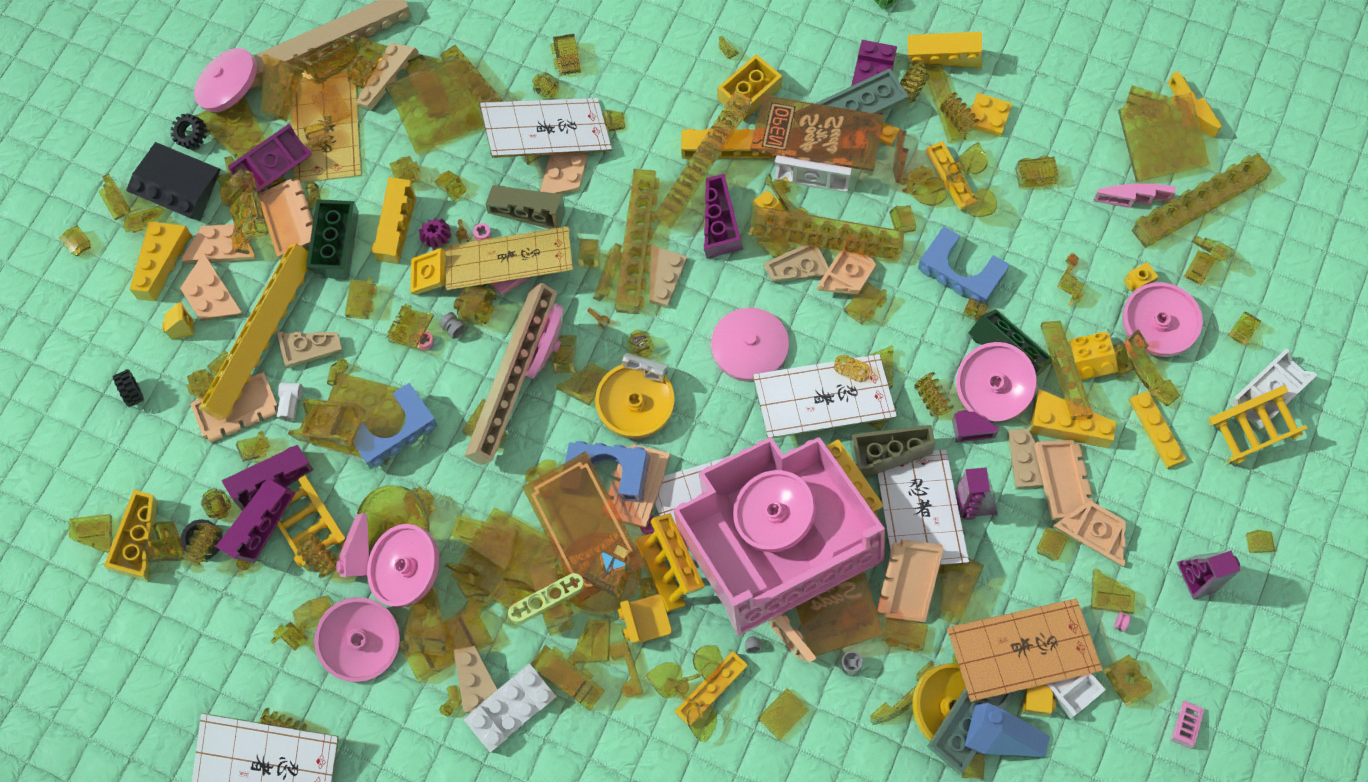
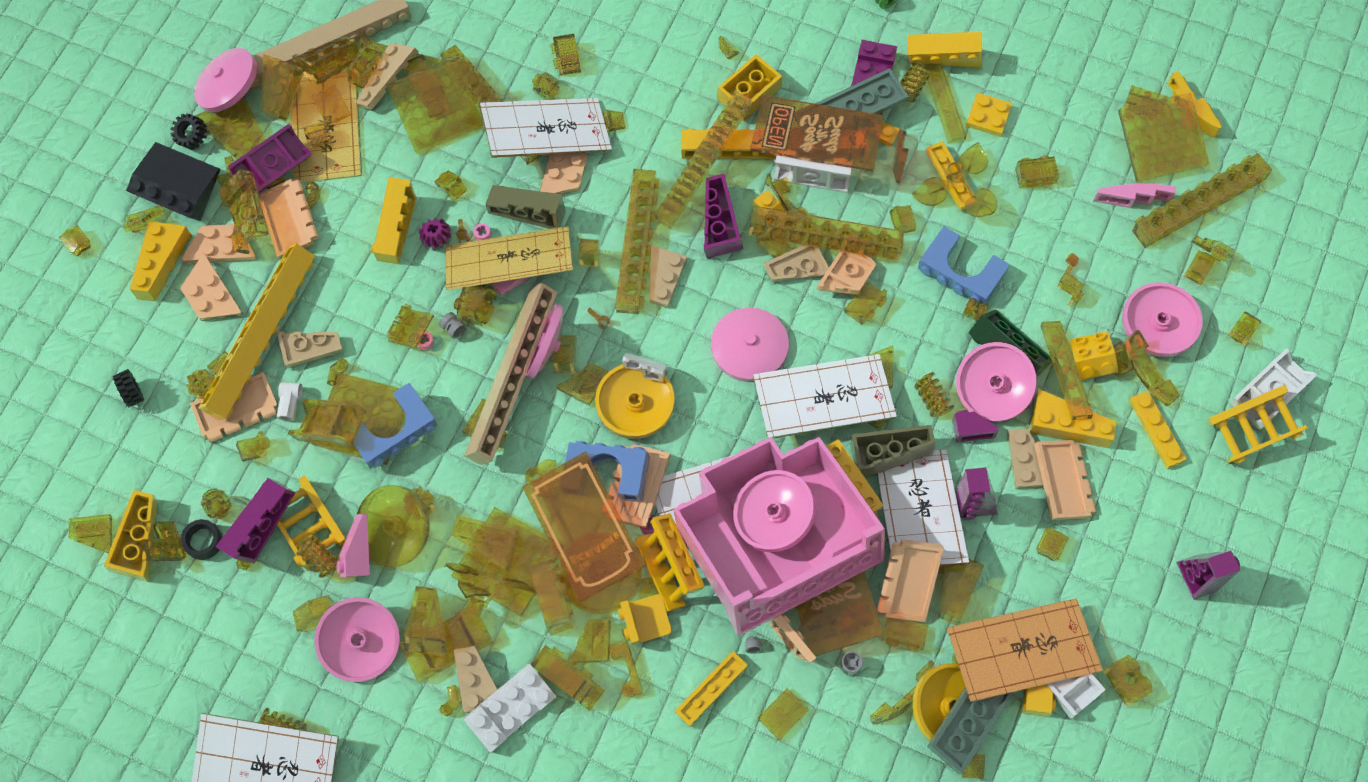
(113, 198): clear yellow bracket -> none
(178, 322): yellow slope -> none
(201, 544): clear yellow piece -> none
(282, 467): magenta wedge -> none
(291, 635): clear yellow bracket -> none
(332, 238): dark green slope -> none
(359, 299): clear yellow bracket -> none
(403, 565): bright pink dish -> none
(405, 169): clear yellow brick -> none
(427, 271): yellow plate -> none
(544, 595): yellowish green beam -> none
(609, 272): clear yellow plate -> none
(609, 572): clear yellow torso -> none
(641, 344): clear yellow head -> none
(668, 684): clear yellow plant -> none
(852, 368): clear yellow beam -> none
(918, 176): clear yellow plate -> none
(957, 115): clear yellow piece -> none
(1002, 733): medium blue wedge -> none
(1096, 530): light nougat wing -> none
(1110, 594): clear yellow wing -> none
(1122, 621): bright pink bush -> none
(1140, 276): yellow brick -> none
(1181, 739): bright pink slope -> none
(1260, 541): clear yellow slope -> none

